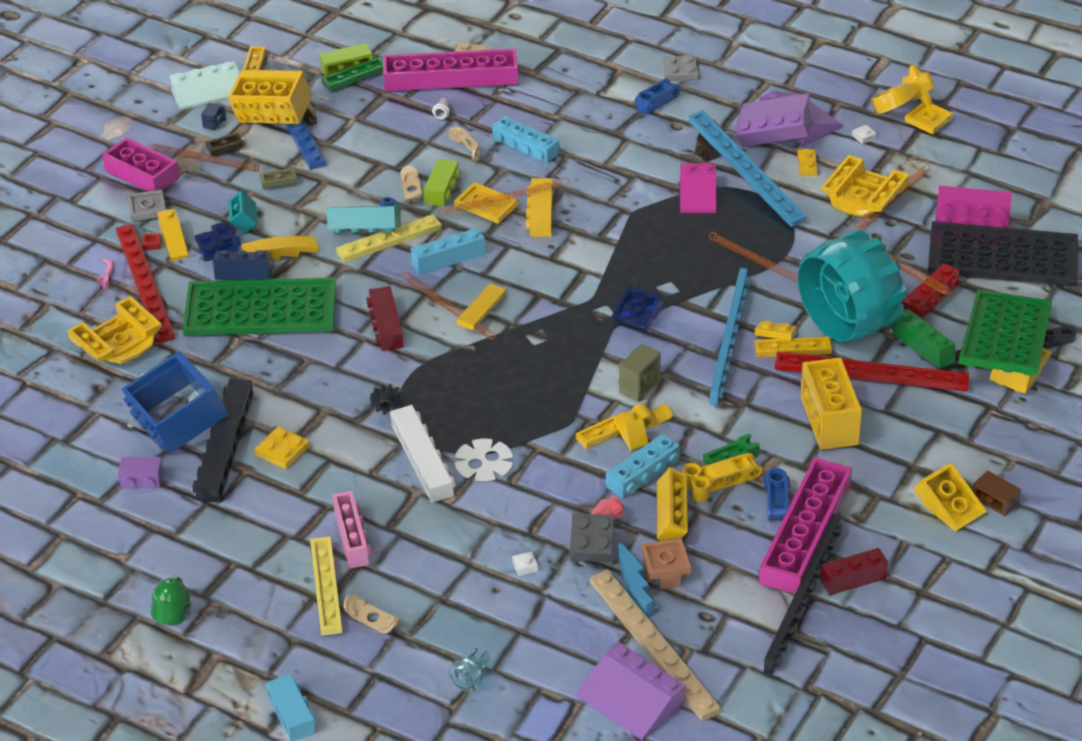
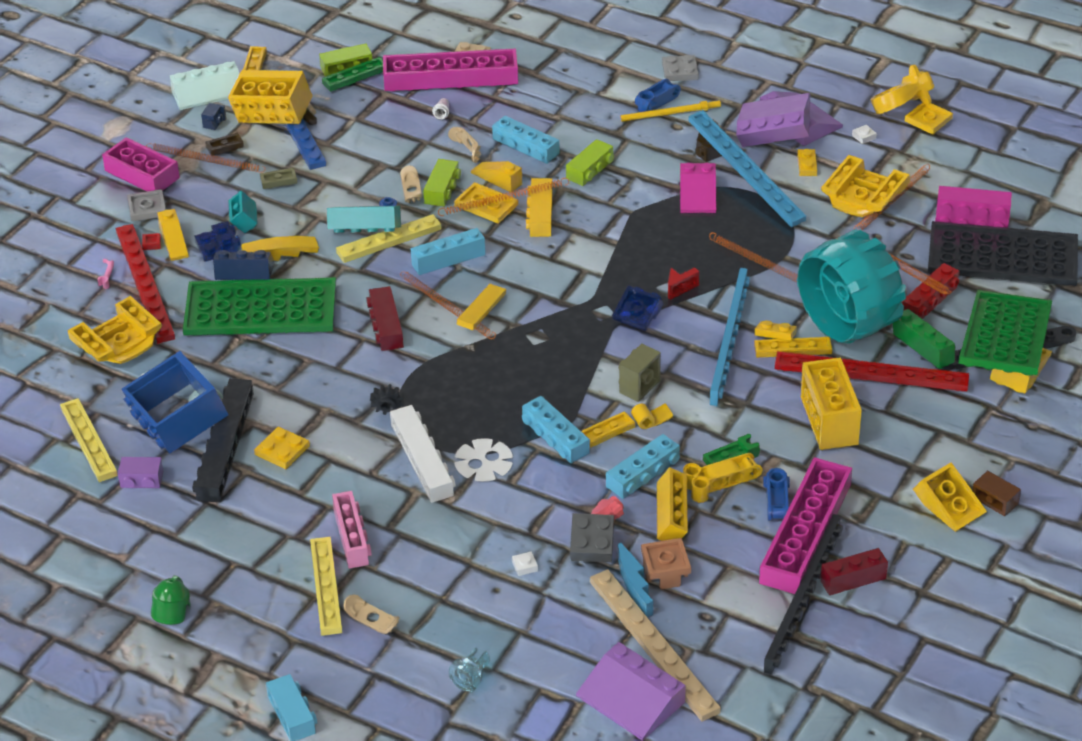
(88, 440): none -> light yellow plate
(500, 173): none -> yellow slope
(555, 429): none -> medium azure brick
(589, 162): none -> lime brick
(631, 430): yellow slope -> none
(682, 283): none -> red slope
(702, 105): none -> yellow bar

